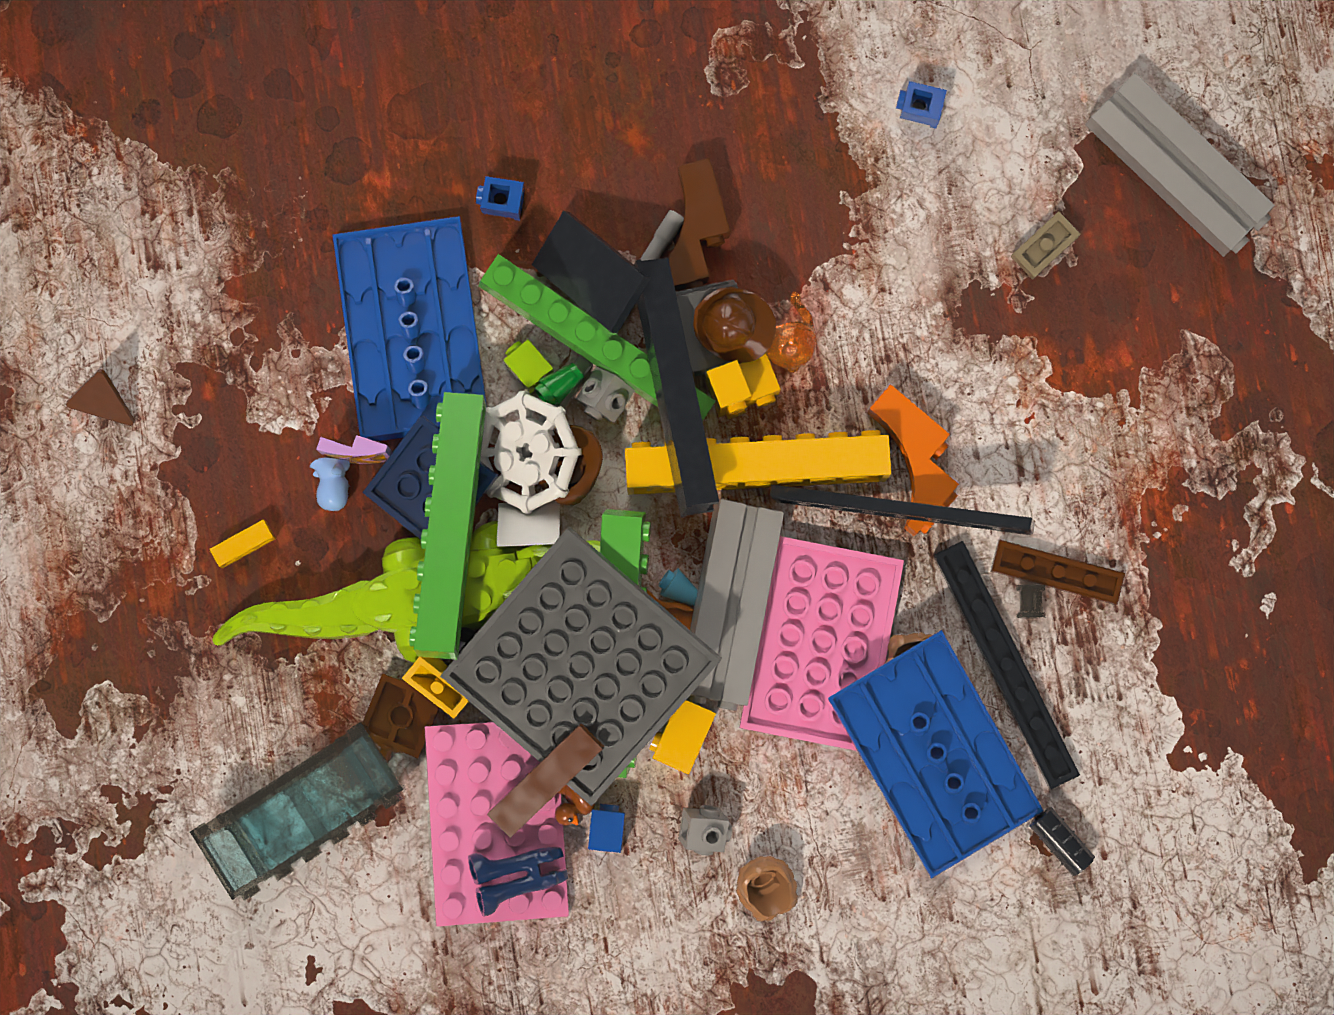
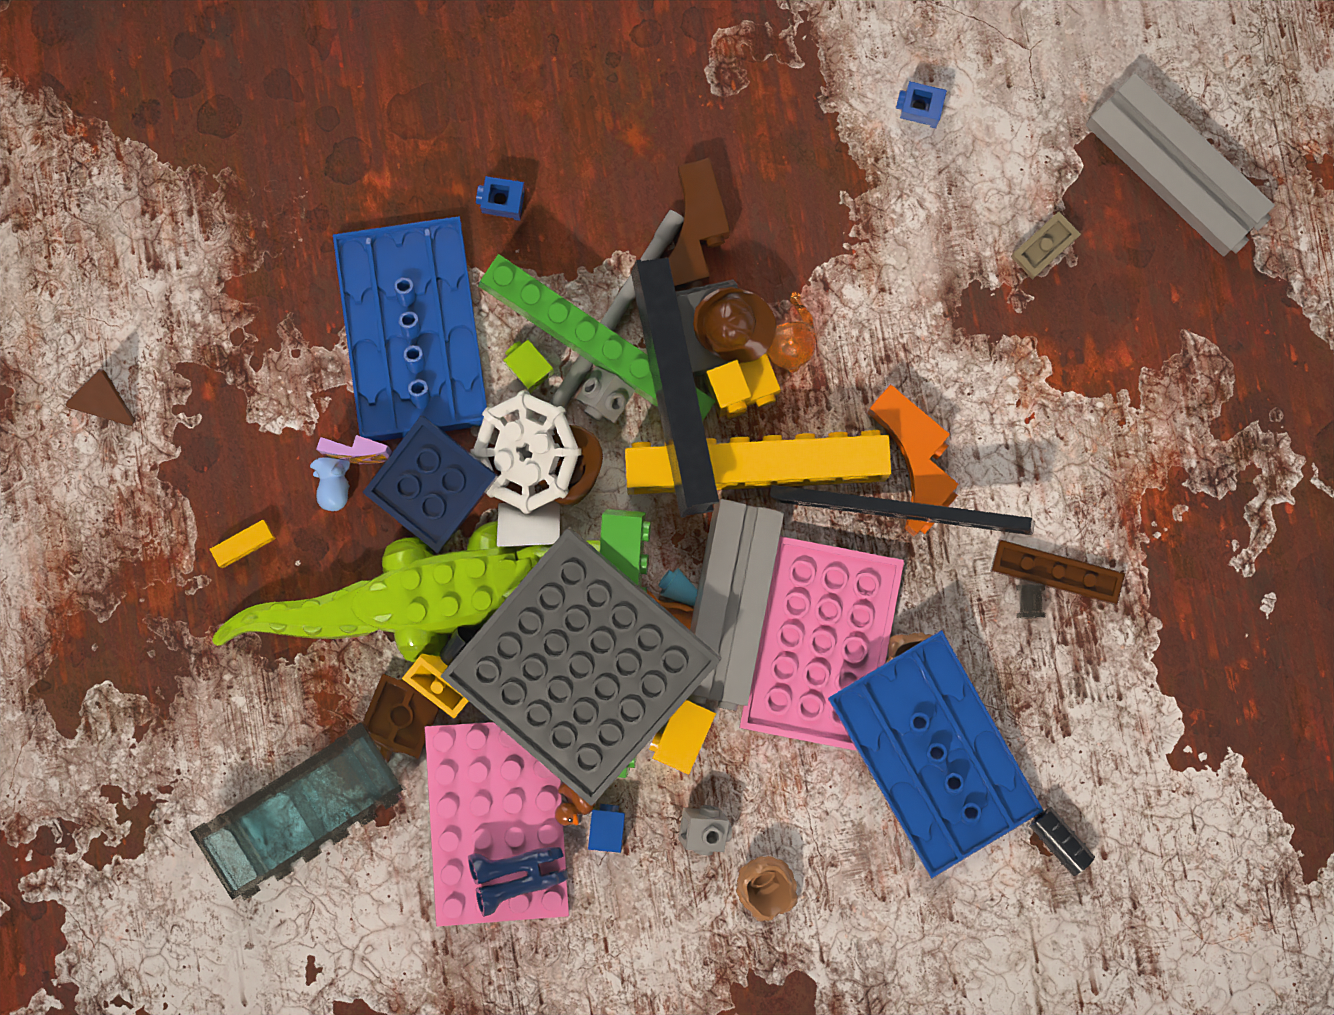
(449, 526): bright green brick -> none
(545, 780): reddish brown tile -> none
(559, 384): green cone -> none
(590, 272): black tile -> none
(1006, 665): black tile -> none

